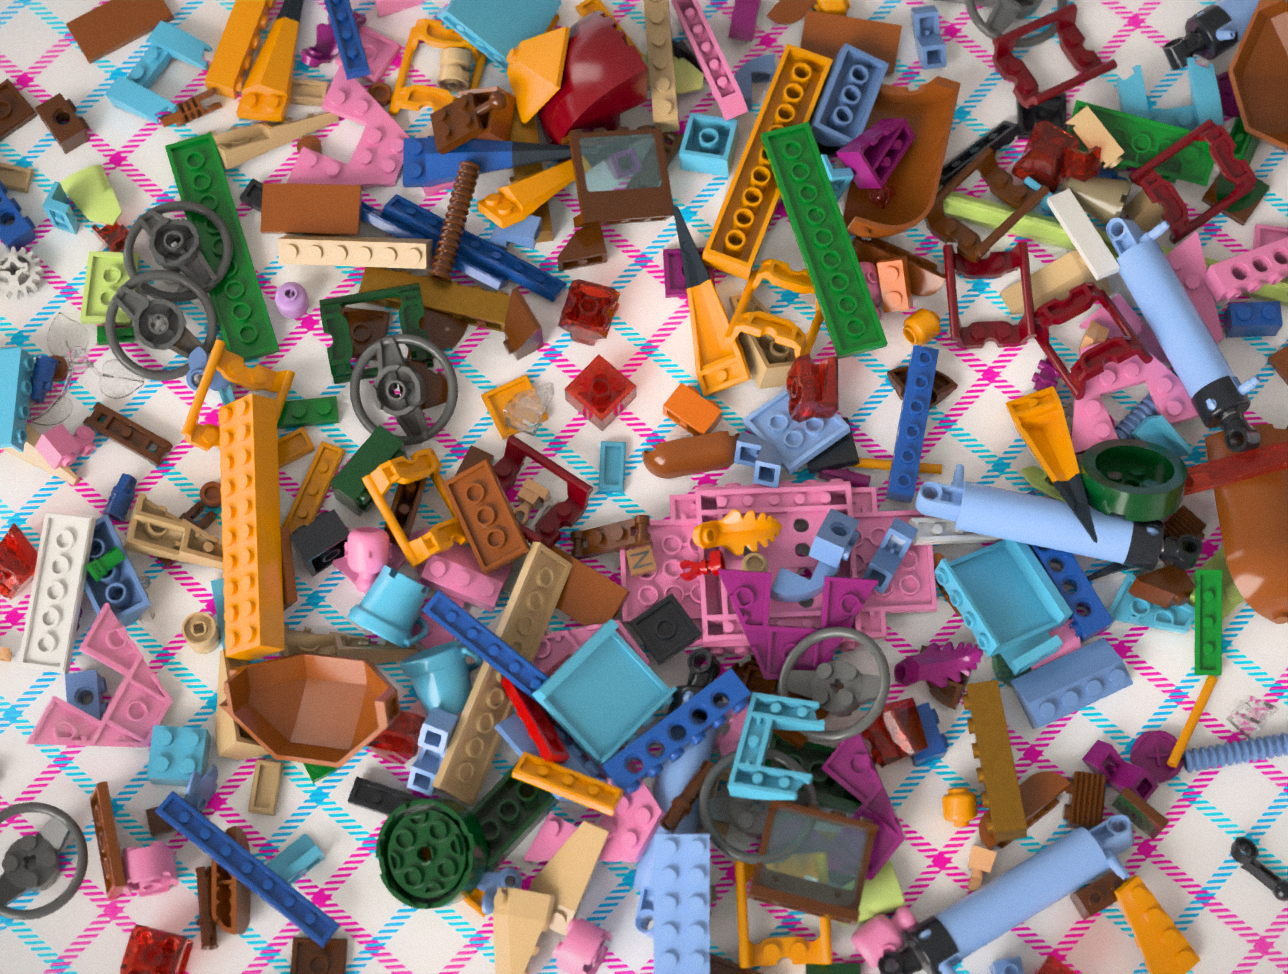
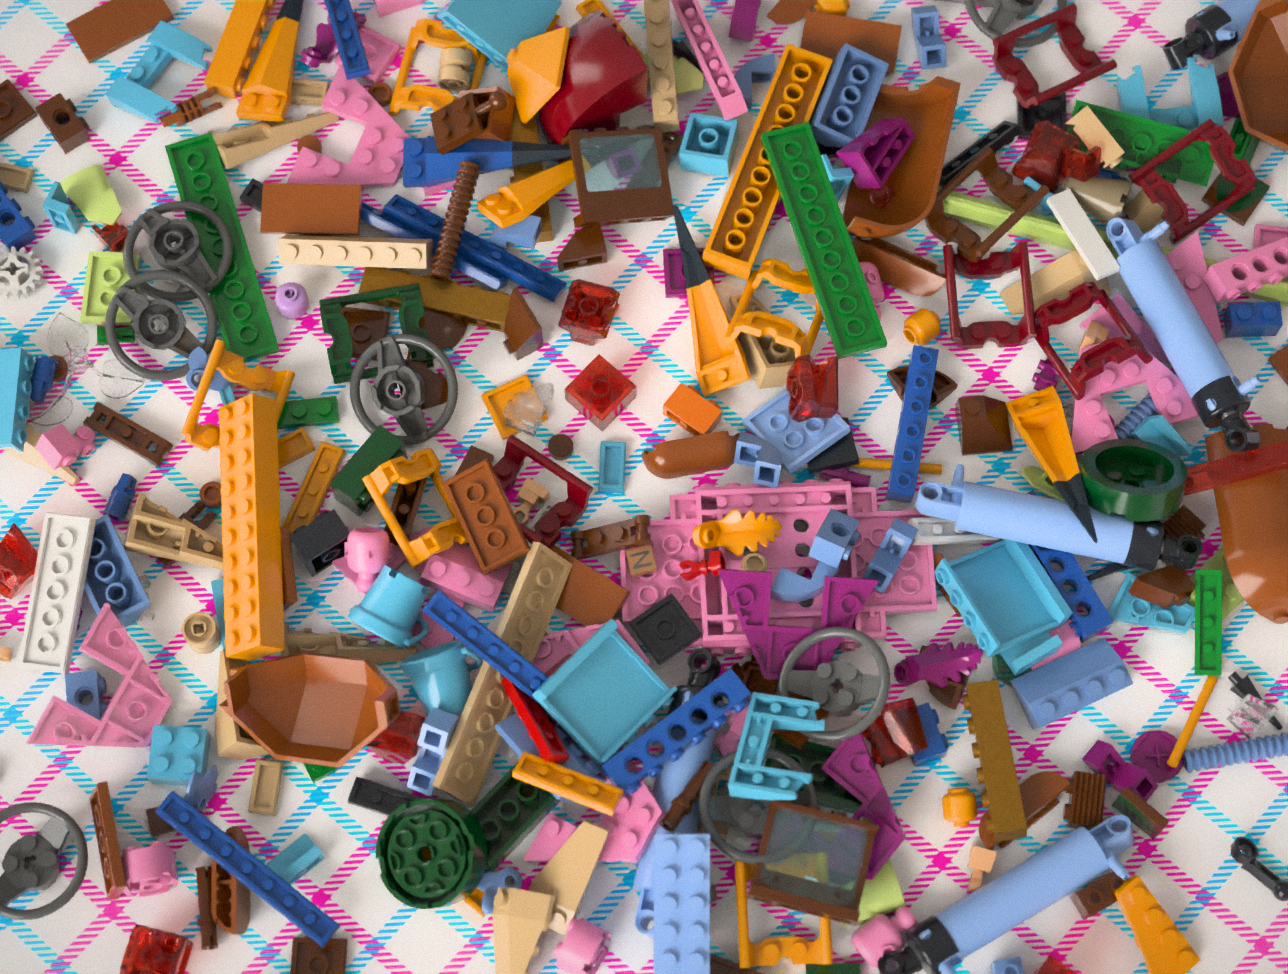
(100, 567): green pin -> none
(560, 447): none -> reddish brown tile
(895, 284): brick -> none
(982, 425): none -> reddish brown slope
(1243, 687): none -> black piece

